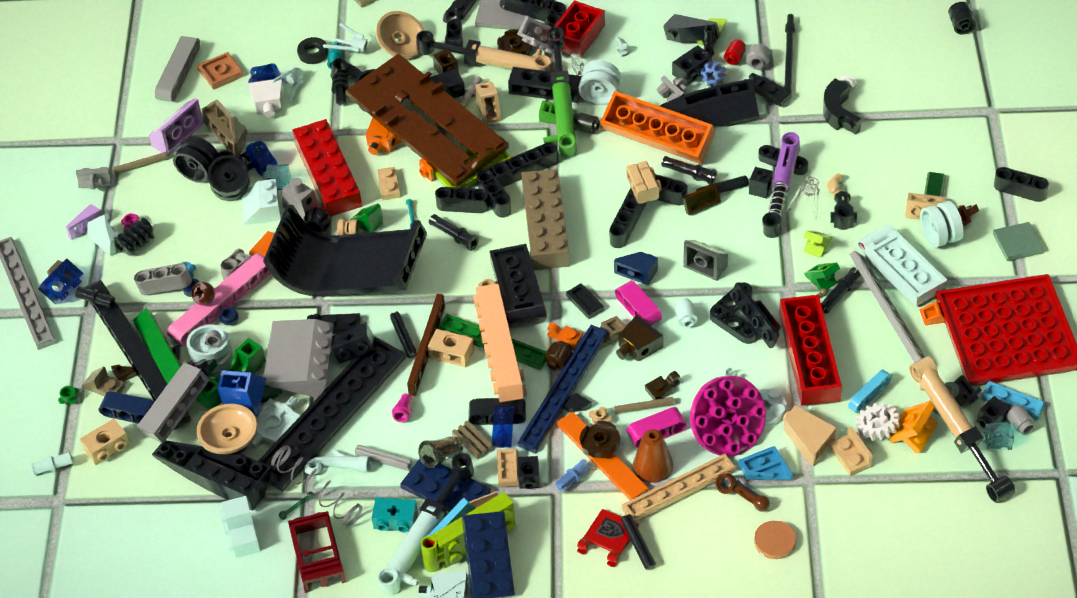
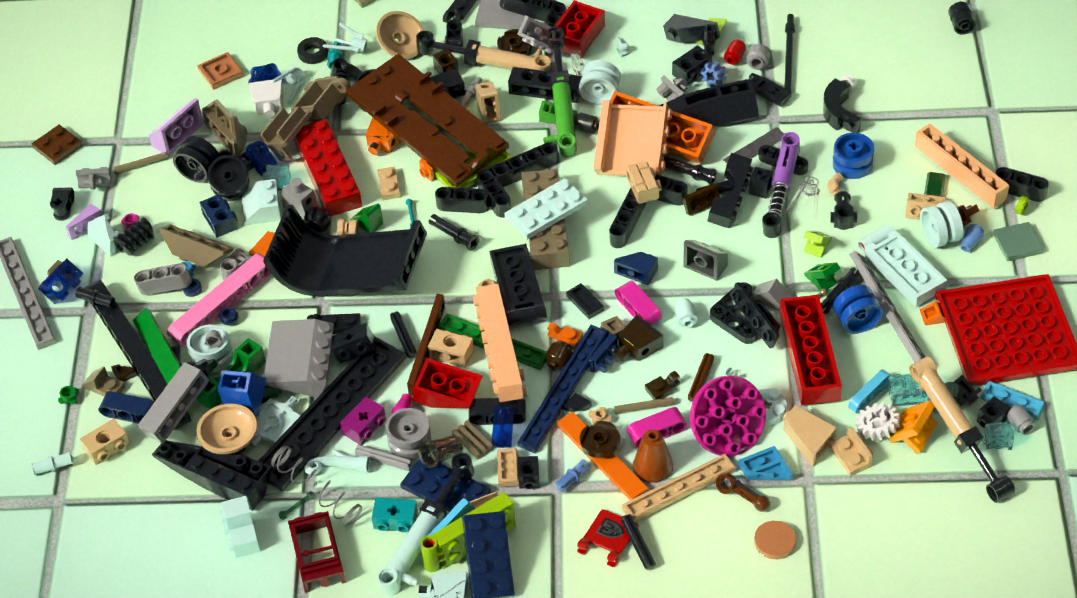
(57, 144): none -> reddish brown plate
(62, 202): none -> black piece
(177, 68): light grey beam -> none
(193, 247): none -> dark tan wedge
(203, 293): reddish brown piece -> none
(218, 215): none -> dark blue brick
(314, 104): none -> dark tan piece
(363, 421): none -> magenta brick
(406, 431): none -> light grey wheel
(445, 386): none -> red slope
(546, 208): none -> light aqua plate
(603, 354): none -> dark blue plate
(631, 136): none -> light nougat panel
(701, 375): none -> reddish brown axle
(723, 208): none -> black arch
(752, 148): none -> flat silver sticker
(770, 293): none -> light grey slope
(853, 155): none -> blue wheel
(858, 309): none -> blue wheel
(905, 391): none -> clear light blue brick
(961, 166): none -> light nougat brick
(972, 236): none -> medium blue cone
(1022, 205): none -> lime tile

